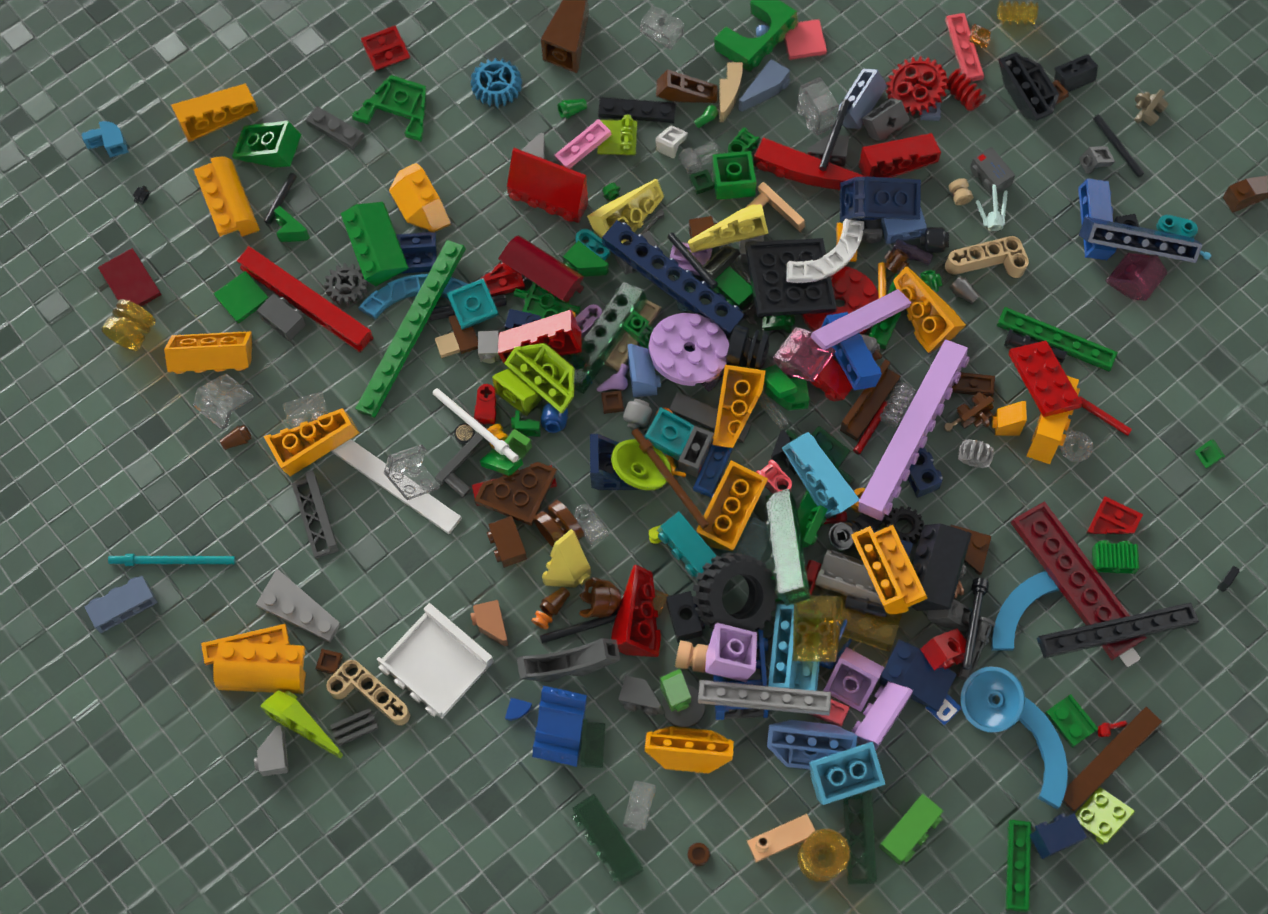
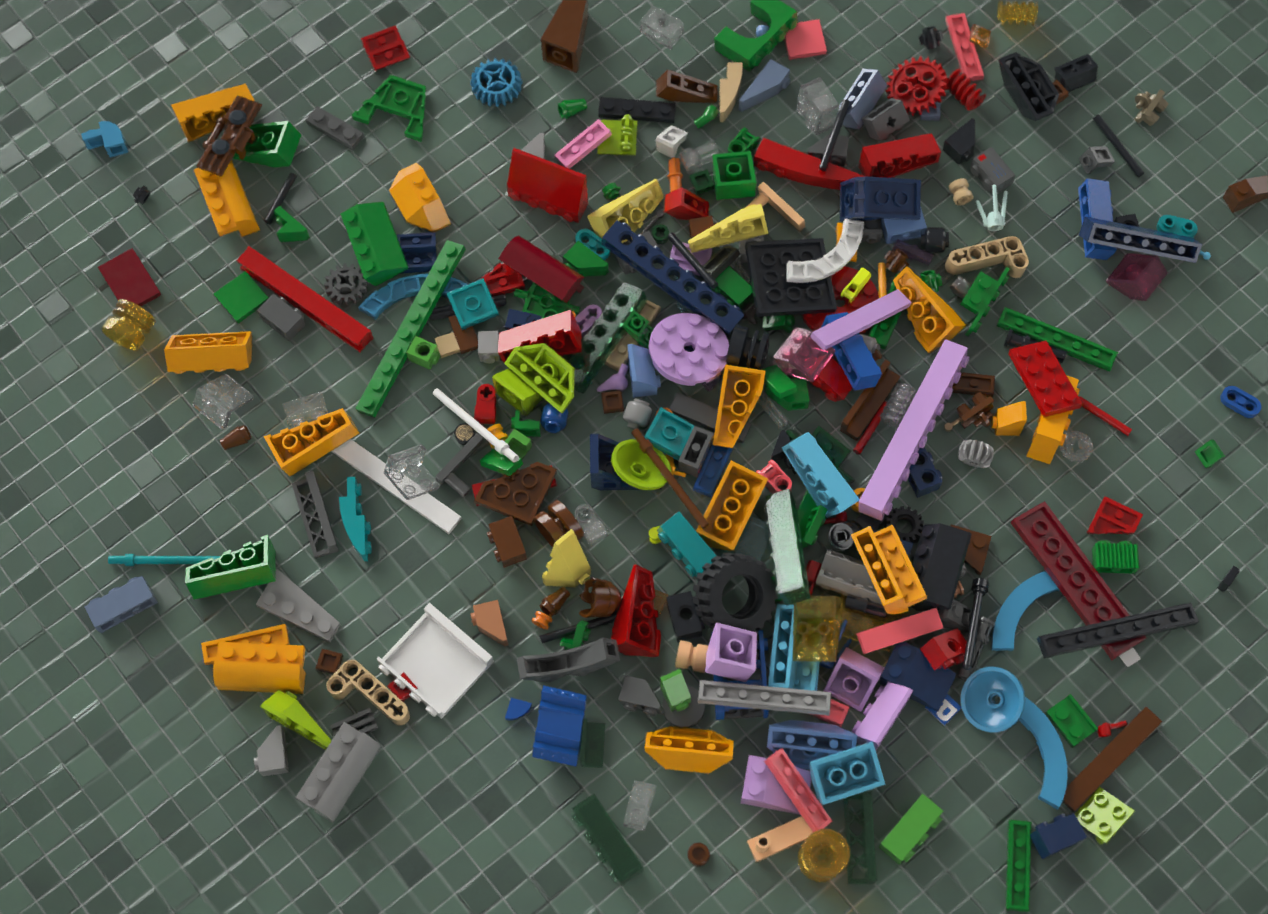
(233, 570): none -> green wedge
(237, 133): none -> reddish brown piece
(338, 772): none -> light grey brick
(353, 520): none -> teal slope
(396, 690): none -> red tile
(417, 347): none -> bright green brick
(581, 635): none -> green bracket
(660, 228): none -> dark green bush
(674, 174): none -> orange axle
(685, 205): none -> red slope
(764, 790): none -> lavender slope
(798, 790): none -> coral tile
(857, 284): none -> neon yellow bar
(899, 631): none -> coral tile
(930, 37): none -> black gear
(961, 143): none -> black slope
(979, 296): none -> green bracket
(1240, 401): none -> blue plate

